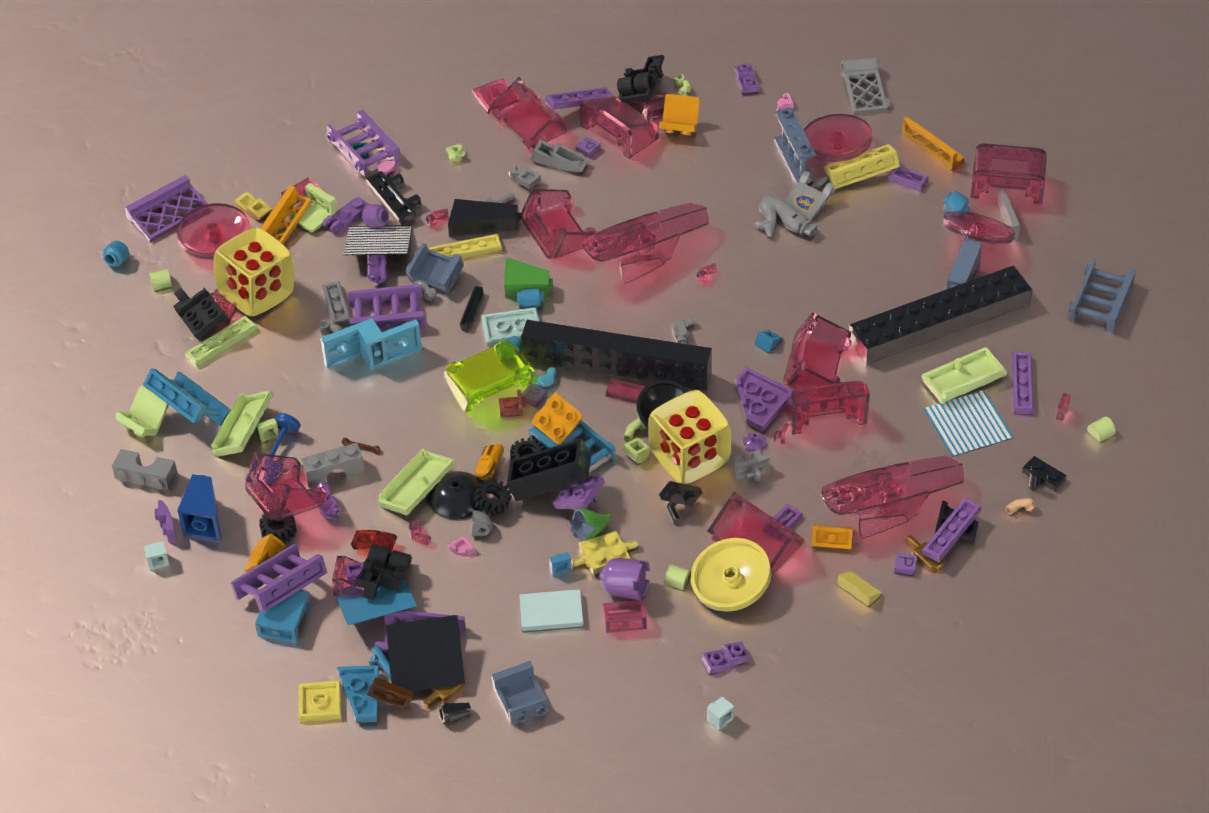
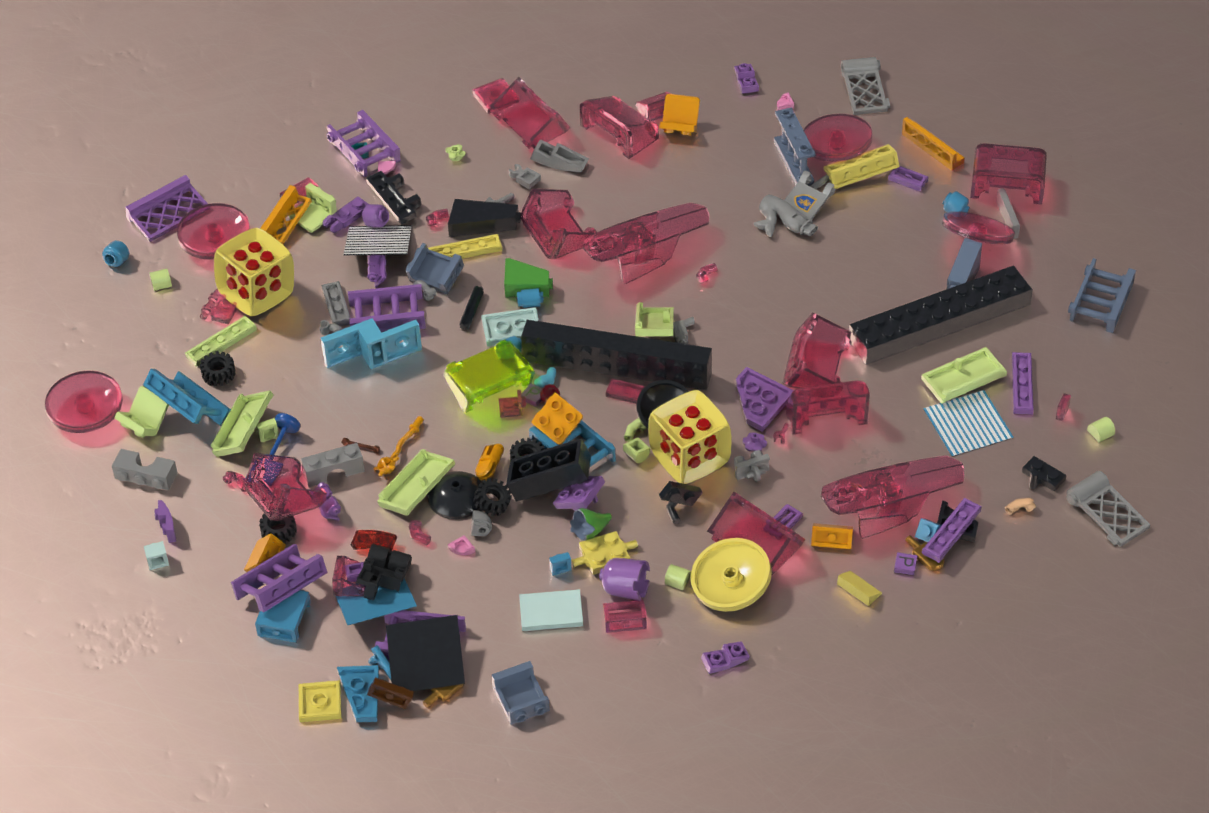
(83, 401): none -> clear pink dish
(199, 509): blue slope -> none
(200, 312): black plate -> none
(214, 361): none -> black tyre
(236, 477): none -> clear pink arm
(252, 207): light yellow slope -> none
(387, 465): none -> light orange piece
(454, 711): black cone -> none
(548, 391): none -> dark red tile
(575, 98): medium lavender tile -> none
(588, 146): medium lavender tile -> none
(640, 83): black plate -> none
(654, 321): none -> yellowish green container
(681, 82): yellowish green arm -> none
(720, 713): light aqua plate -> none
(767, 340): dark azure slope -> none
(926, 529): none -> dark azure plate
(1090, 491): none -> light grey piece

